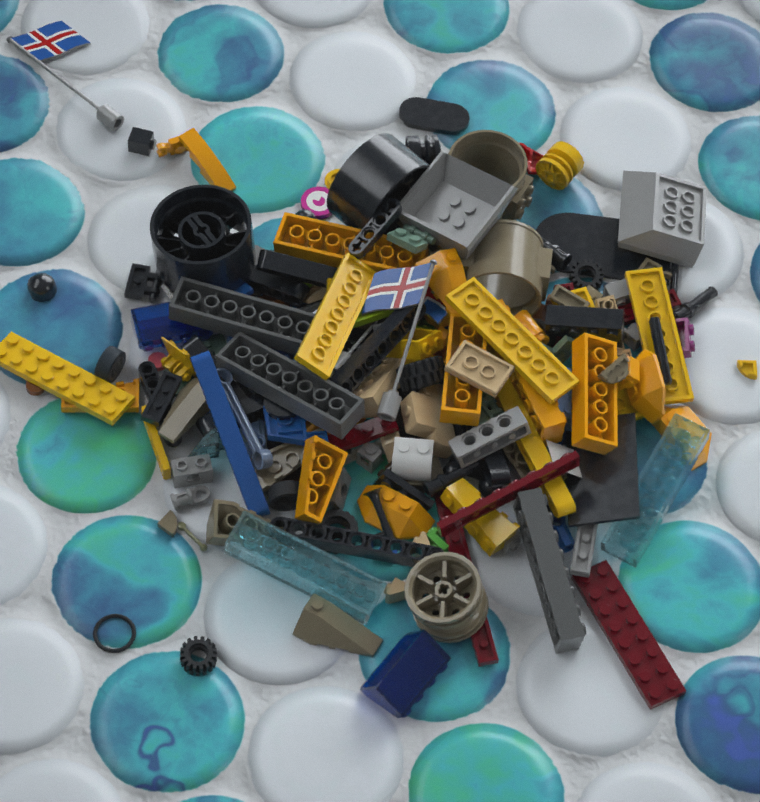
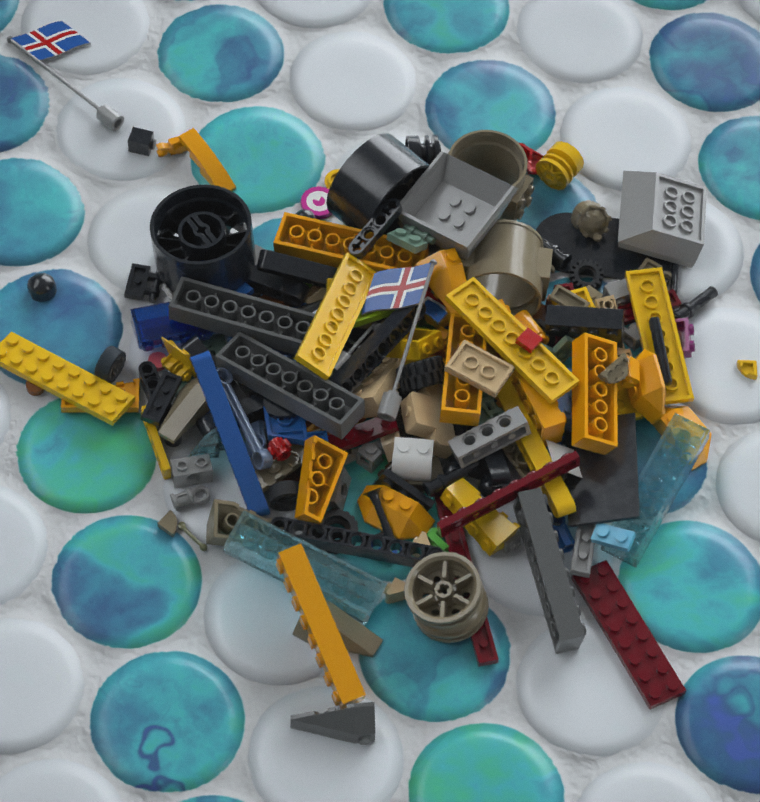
(118, 649): black tyre -> none
(194, 645): black tyre -> none
(279, 448): none -> red gear
(320, 626): none -> light orange brick
(351, 724): none -> dark grey wedge
(406, 673): clear blue windscreen -> none
(434, 115): black tile -> none
(529, 340): none -> red tile
(590, 219): none -> dark tan hair
(613, 537): none -> medium azure plate

